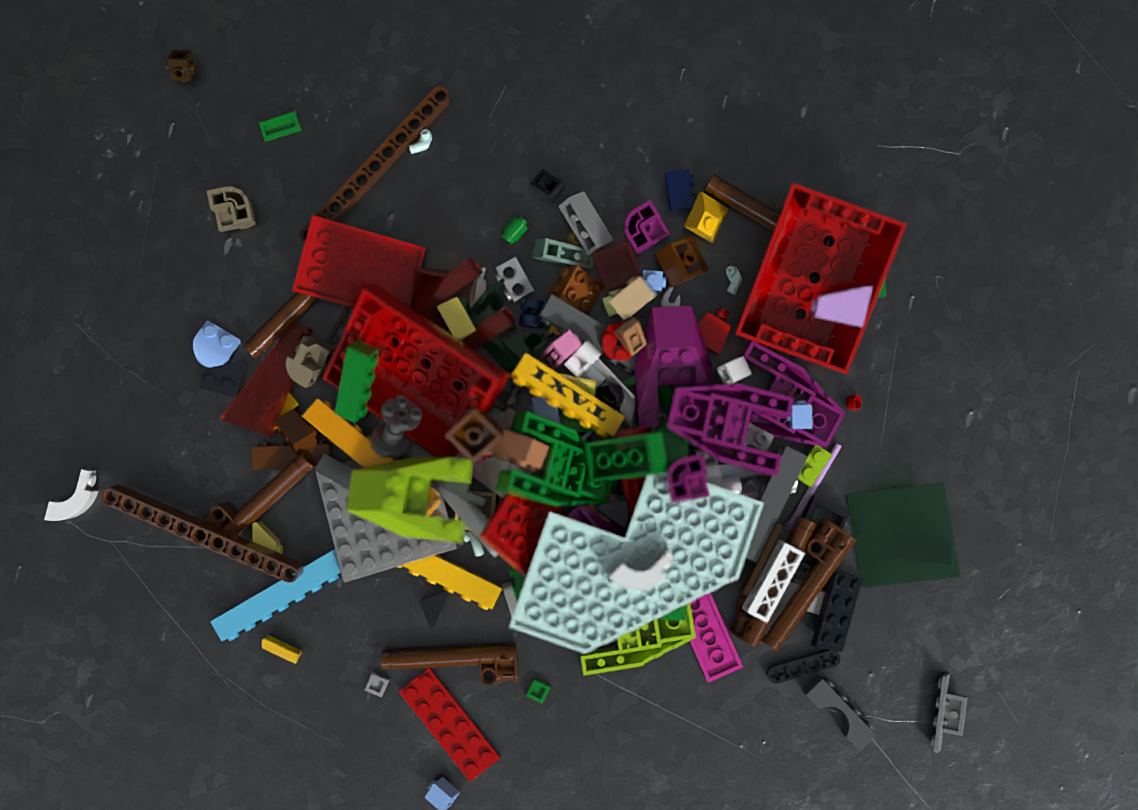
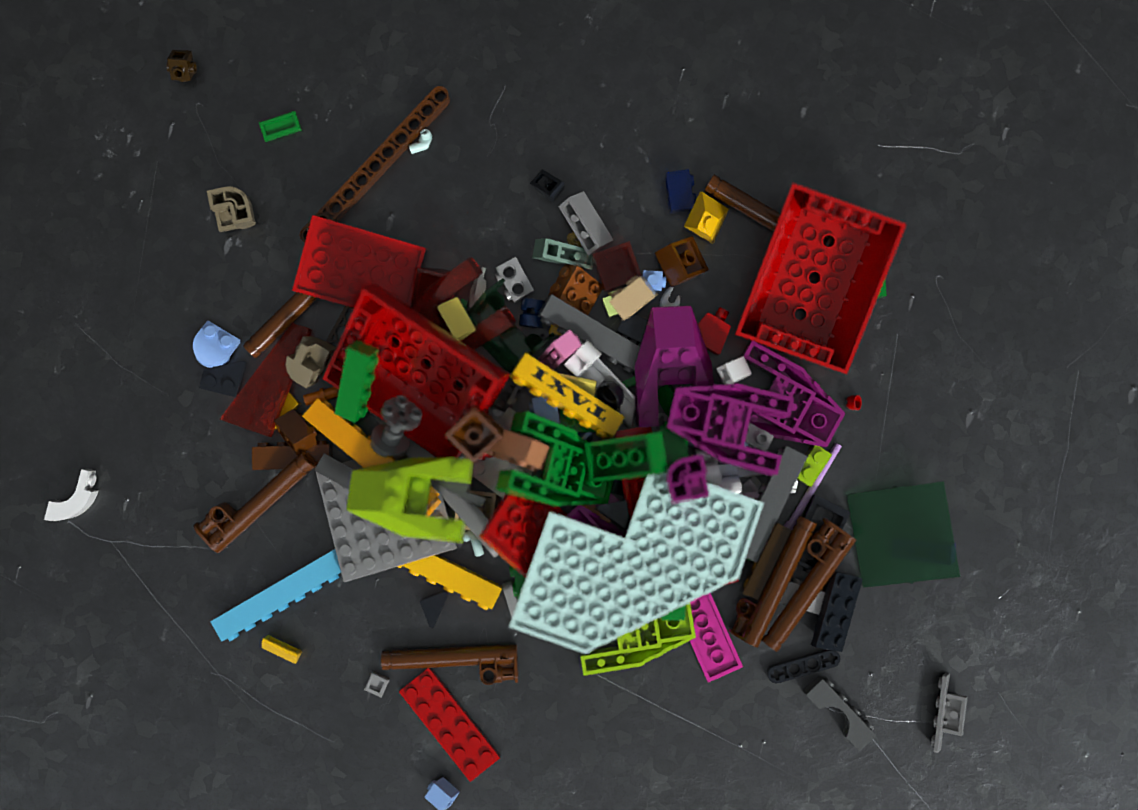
(193, 533): reddish brown beam -> none
(266, 538): light yellow slope -> none
(322, 394): none -> orange pin
(514, 229): green brick -> none
(538, 690): green tile -> none
(609, 341): red plate -> none
(631, 336): medium nougat slope -> none
(644, 578): white arch -> none
(645, 227): magenta brick -> none
(735, 279): light aqua arm -> none
(766, 578): white fence -> none
(800, 416): light blue brick -> none
(843, 306): lavender slope -> none

